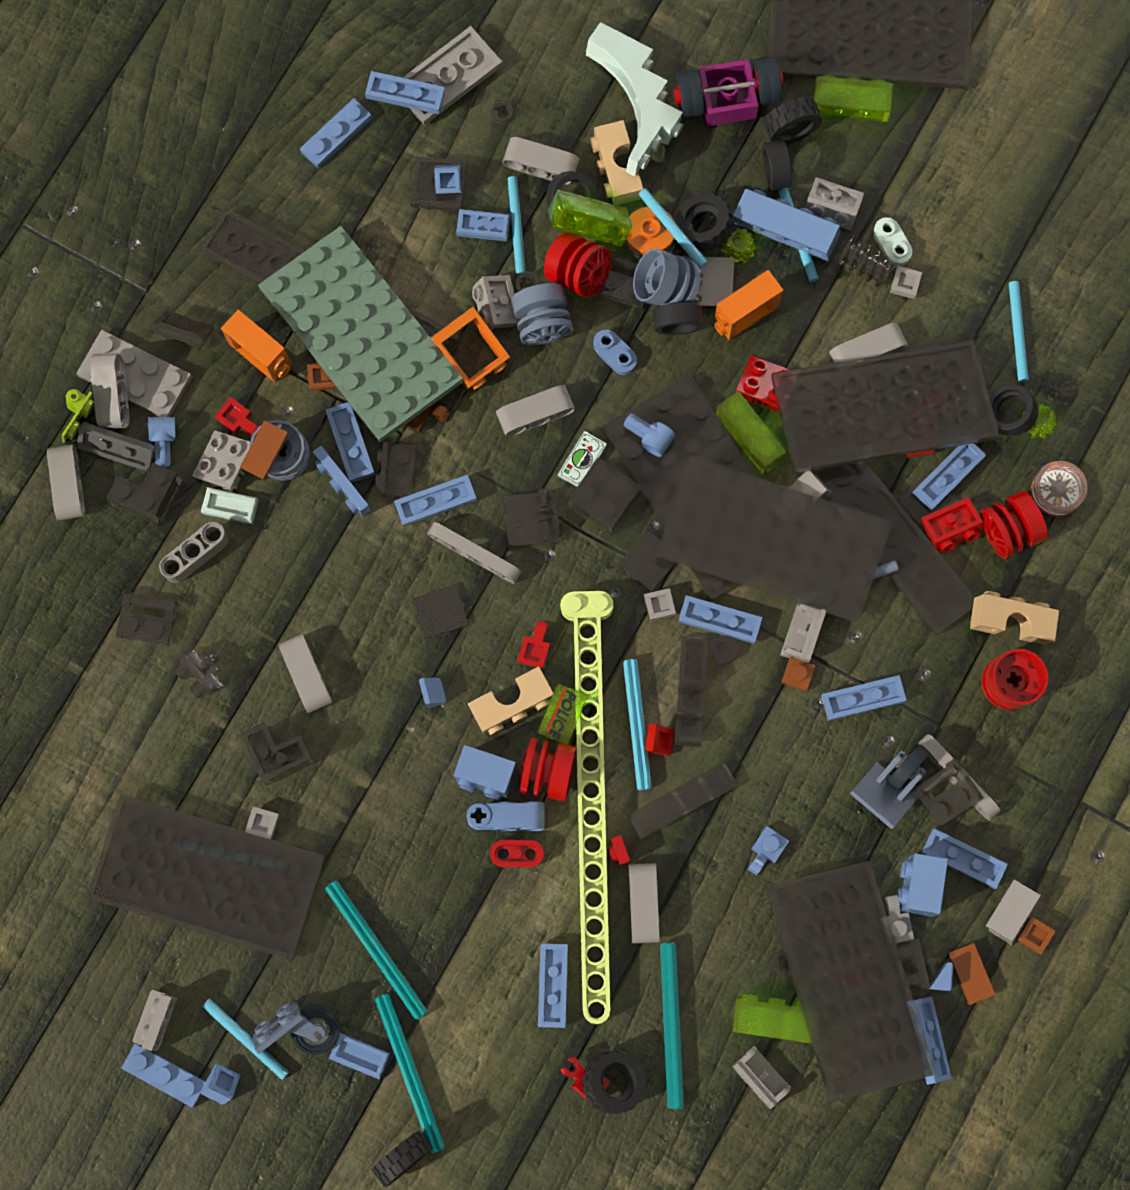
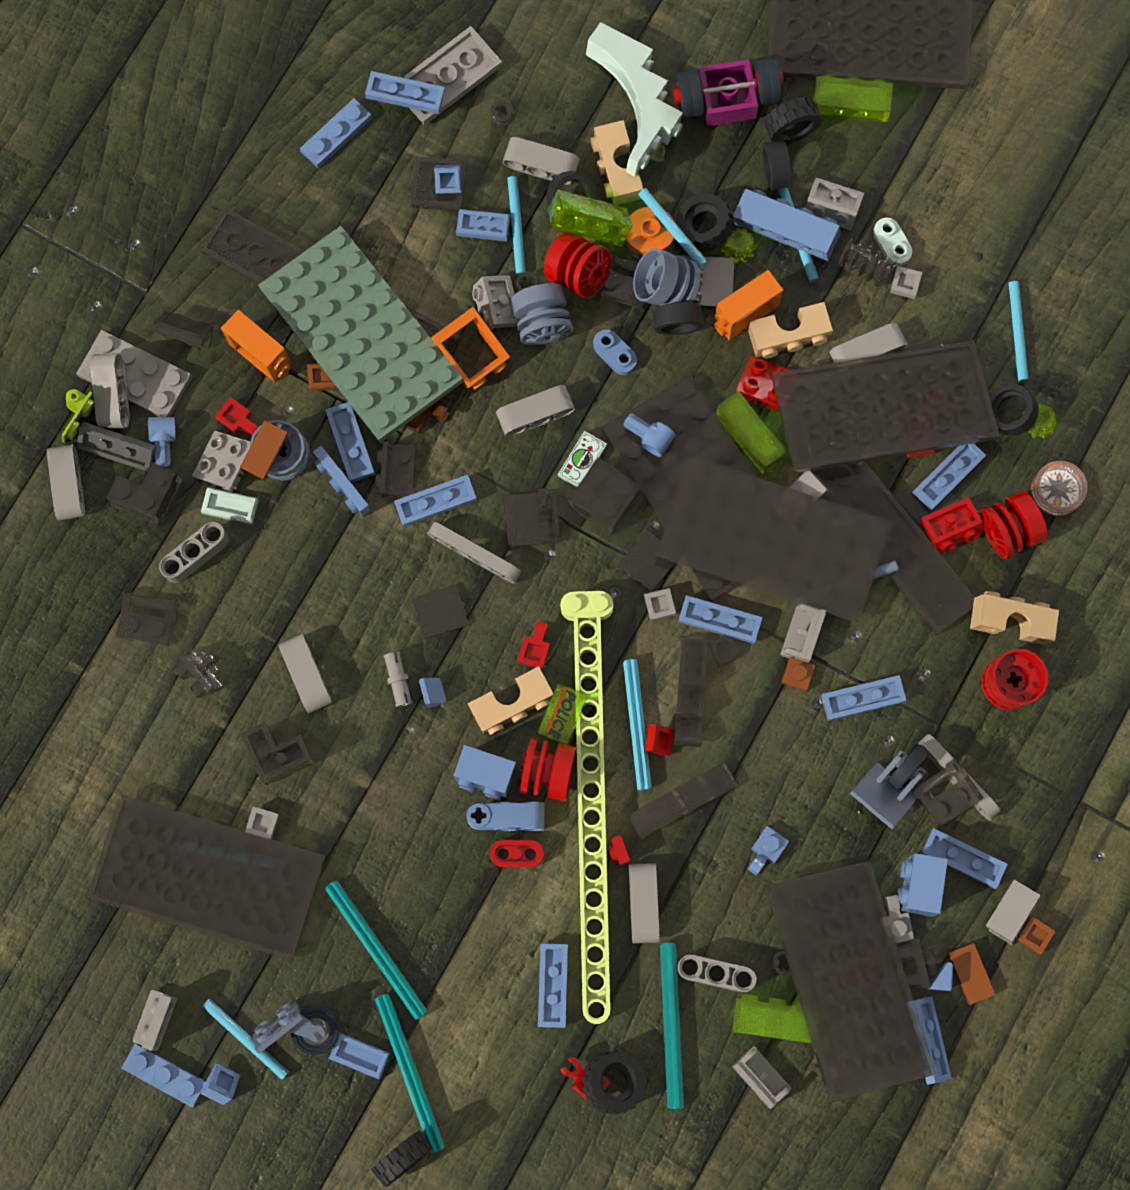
(397, 679): none -> light grey pin
(730, 973): none -> light grey beam
(770, 339): none -> tan arch

